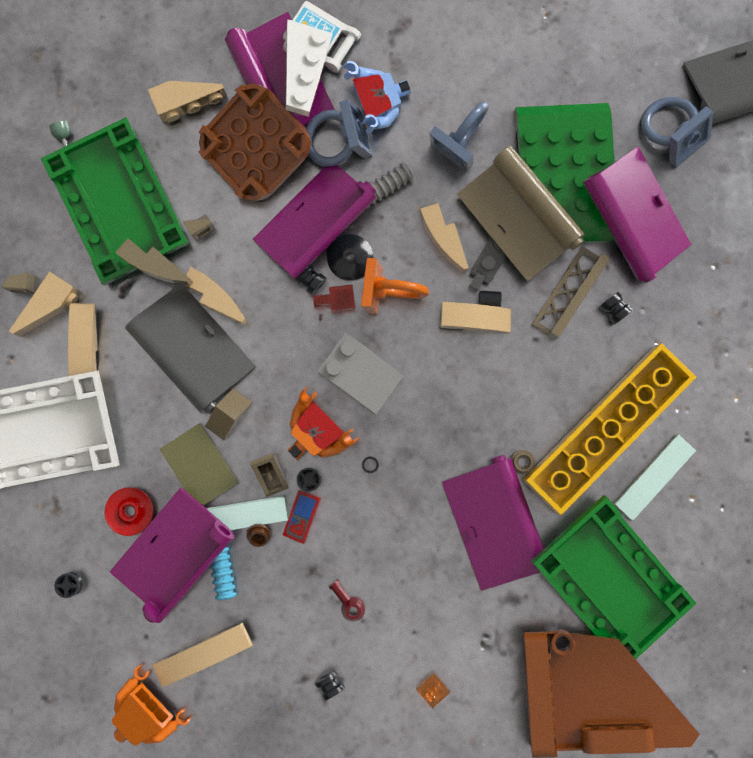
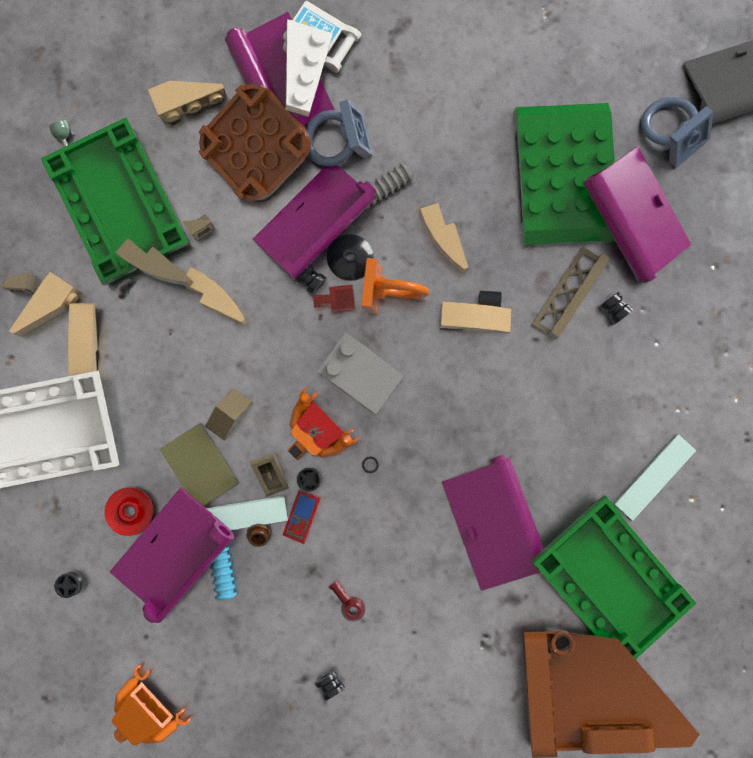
(193, 360): dark grey door -> none
(202, 655): tan slope -> none
(376, 95): torso -> none
(433, 690): clear orange tile -> none
(456, 143): sand blue tile -> none
(487, 264): dark grey hinge -> none
(520, 203): dark tan door -> none
(530, 462): dark tan plate -> none
(609, 428): yellow brick -> none

